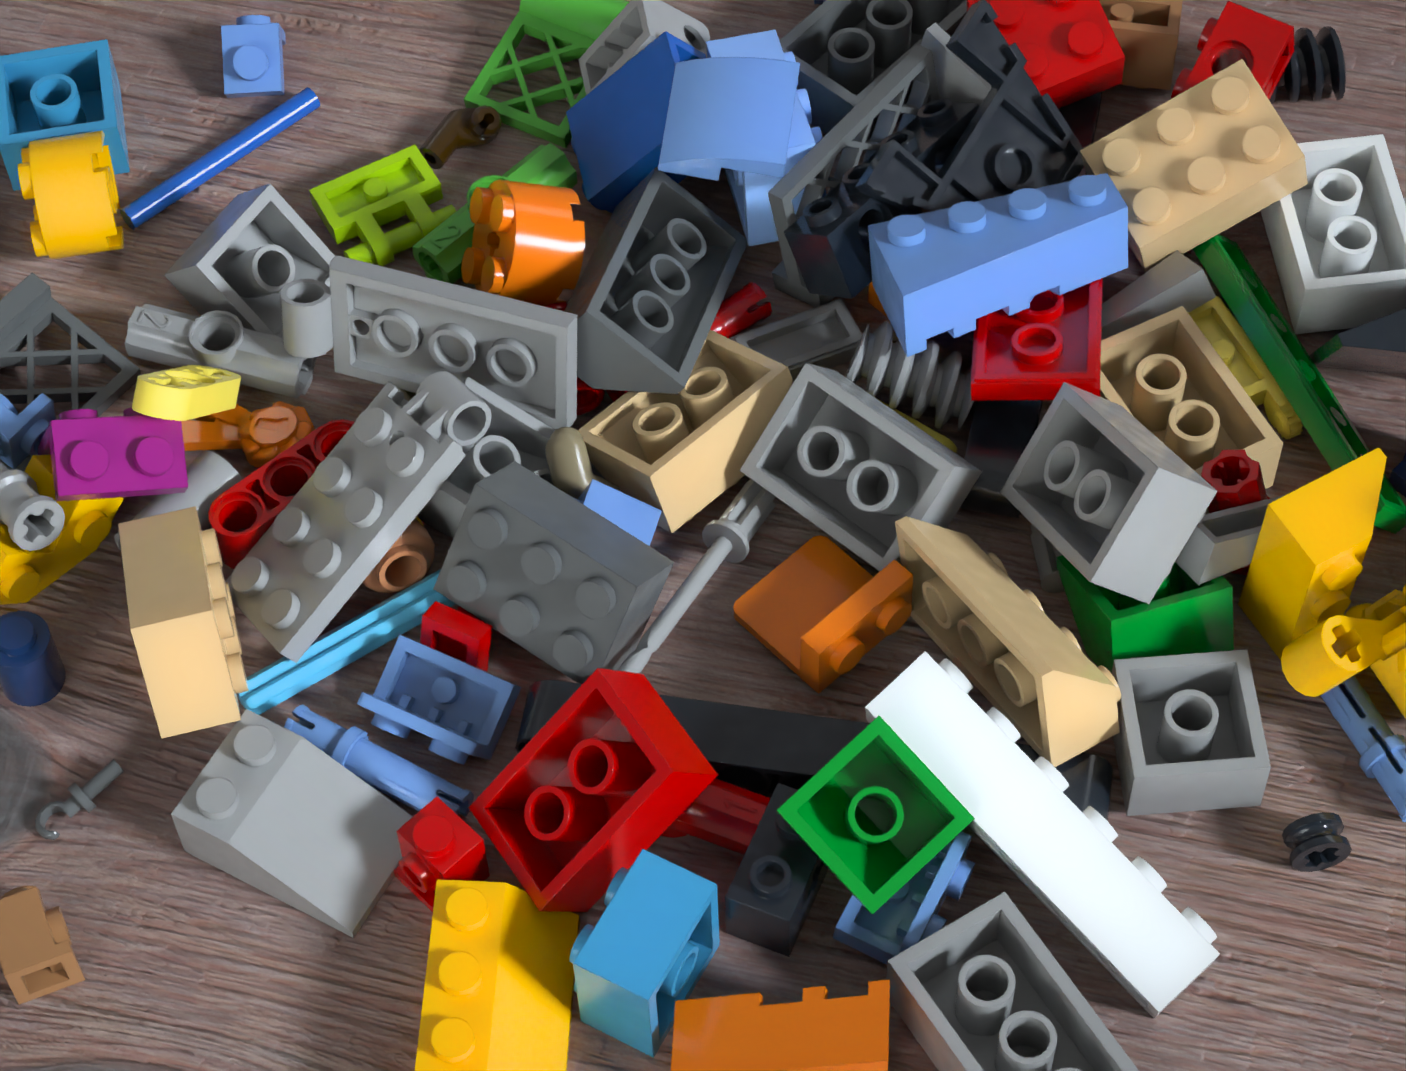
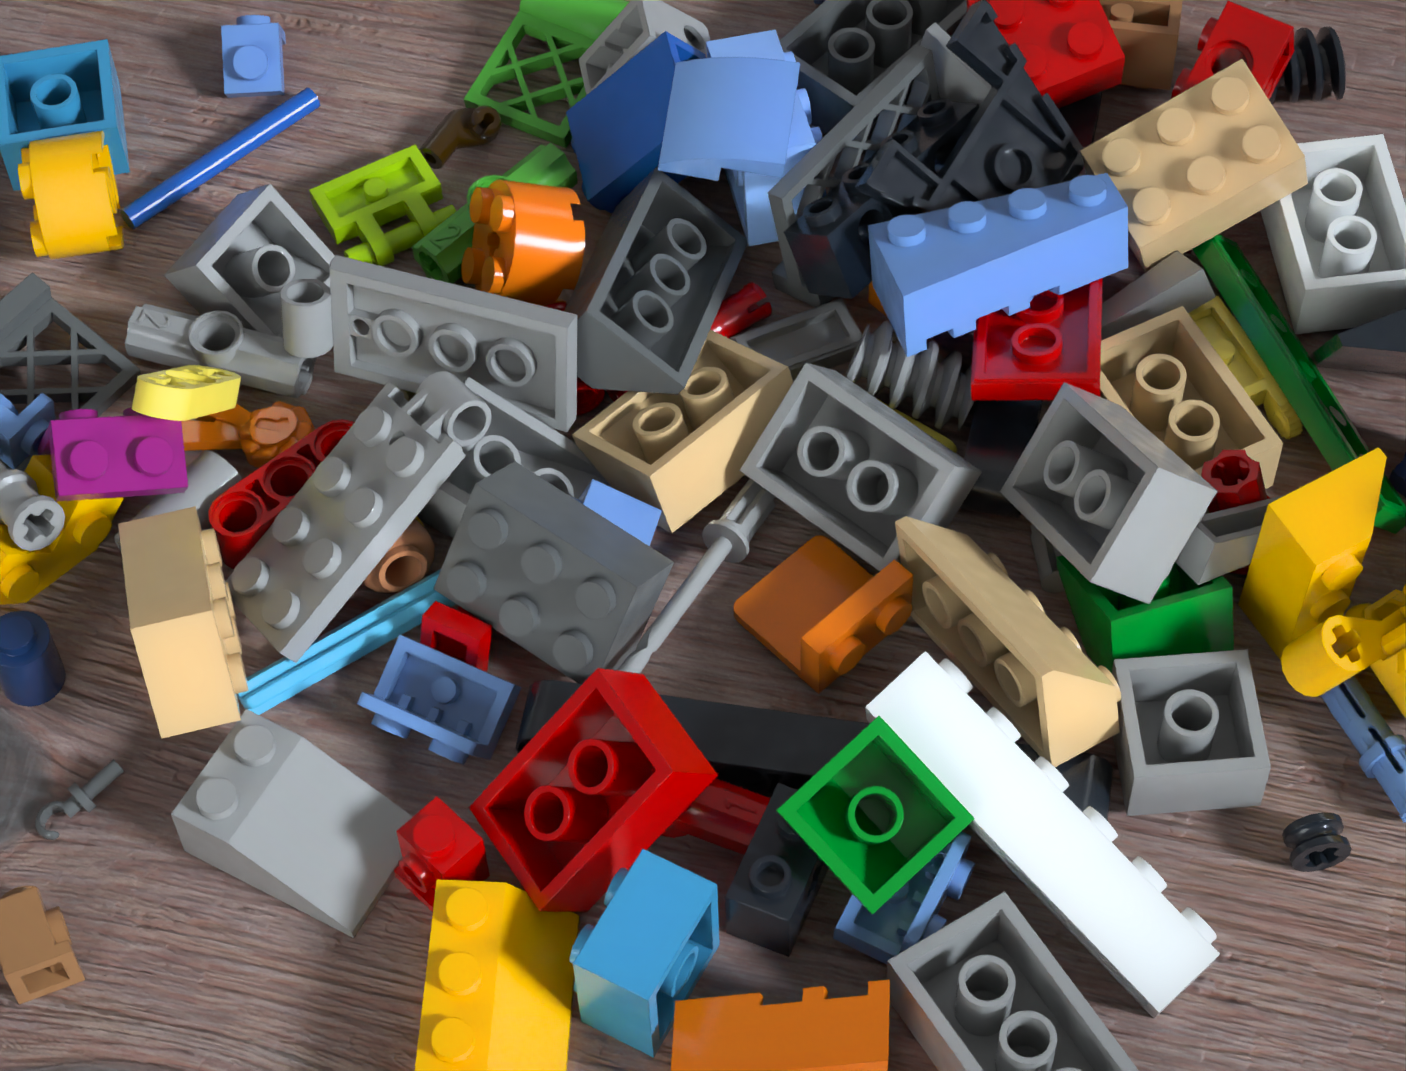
(377, 765): medium blue pin -> none
(570, 462): dark tan arm -> none

